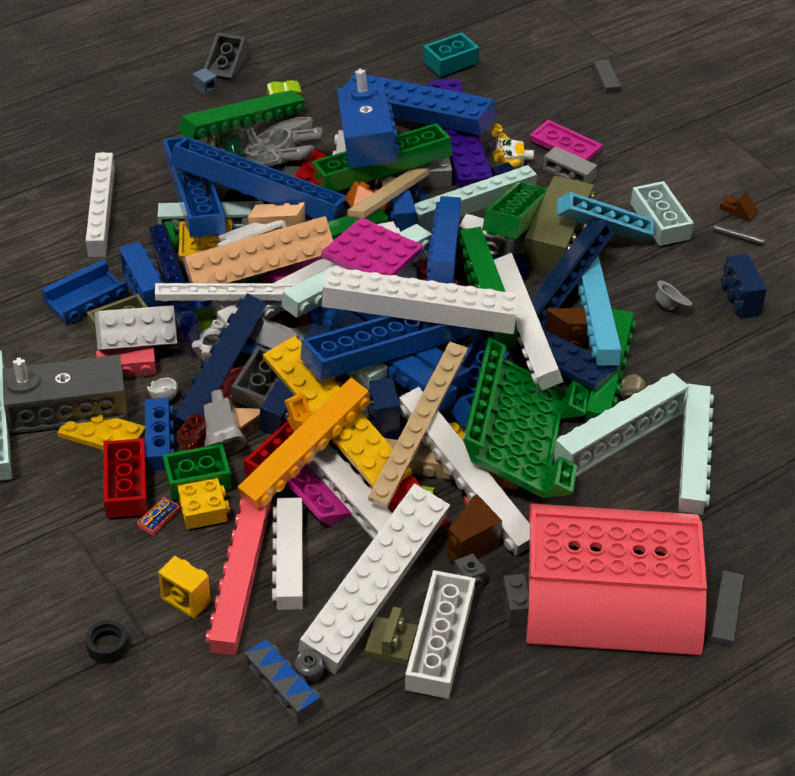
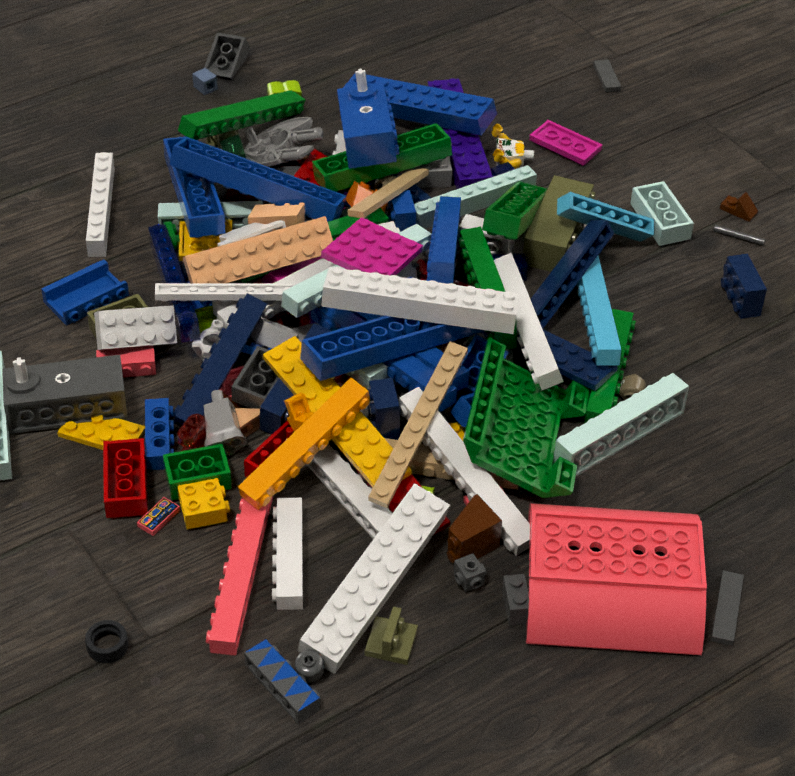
(140, 273): blue brick -> none
(163, 388): white hair -> none
(184, 587): yellow brick -> none
(318, 497): dark pink slope -> none
(440, 634): white brick -> none
(451, 54): teal brick -> none
(567, 324): reddish brown slope -> none
(569, 166): light grey brick -> none
(669, 296): light grey piece -> none
(695, 450): light aqua brick -> none

